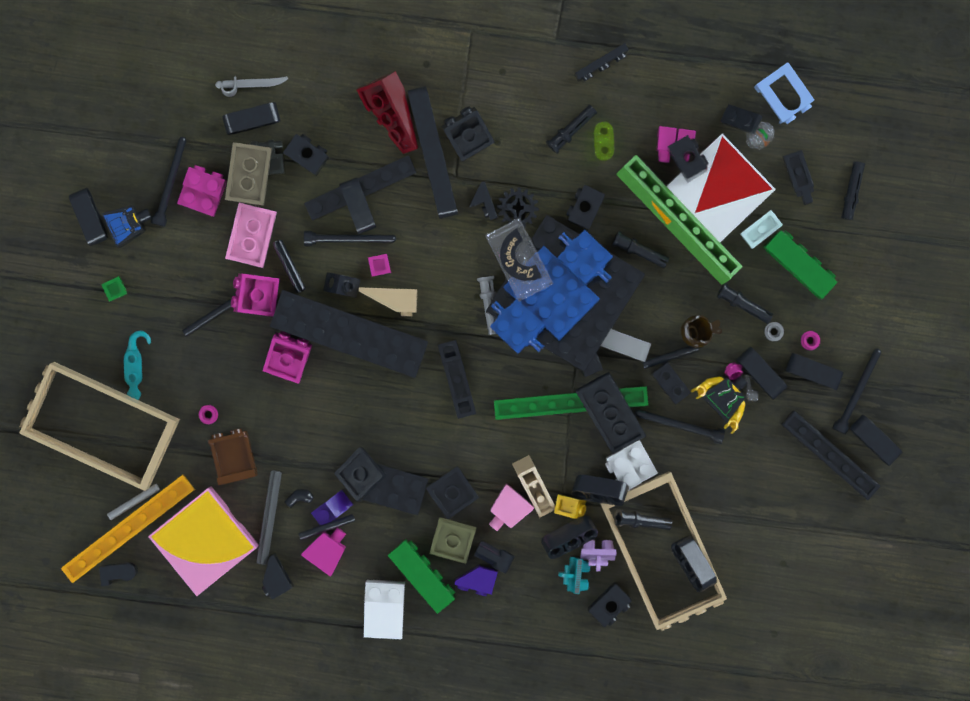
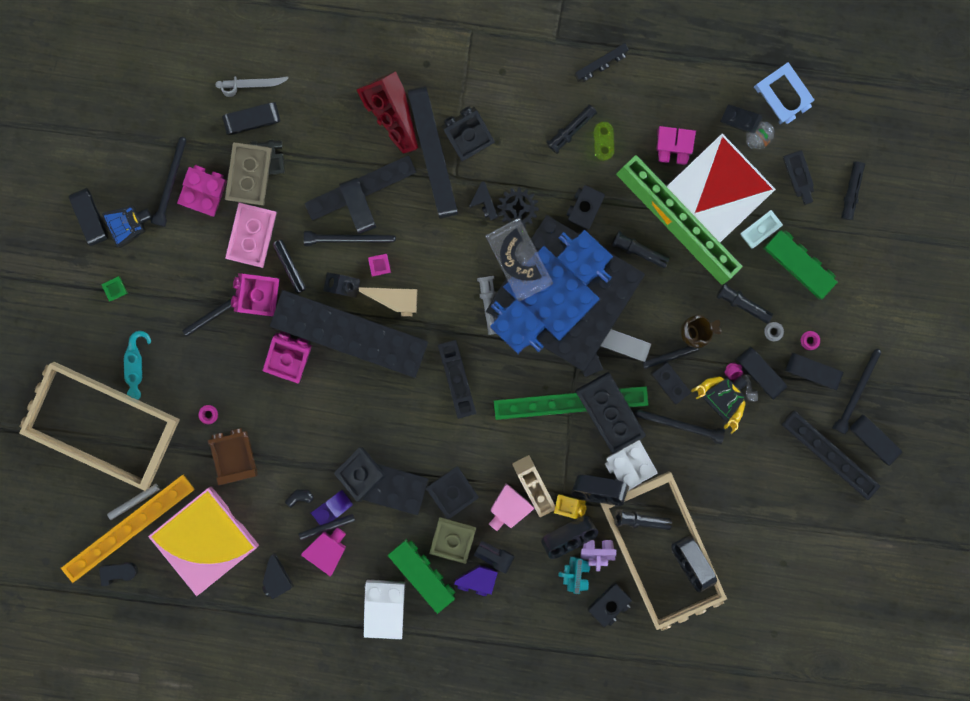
(269, 516): dark grey axle -> none
(312, 164): black brick -> none
(692, 169): black brick -> none

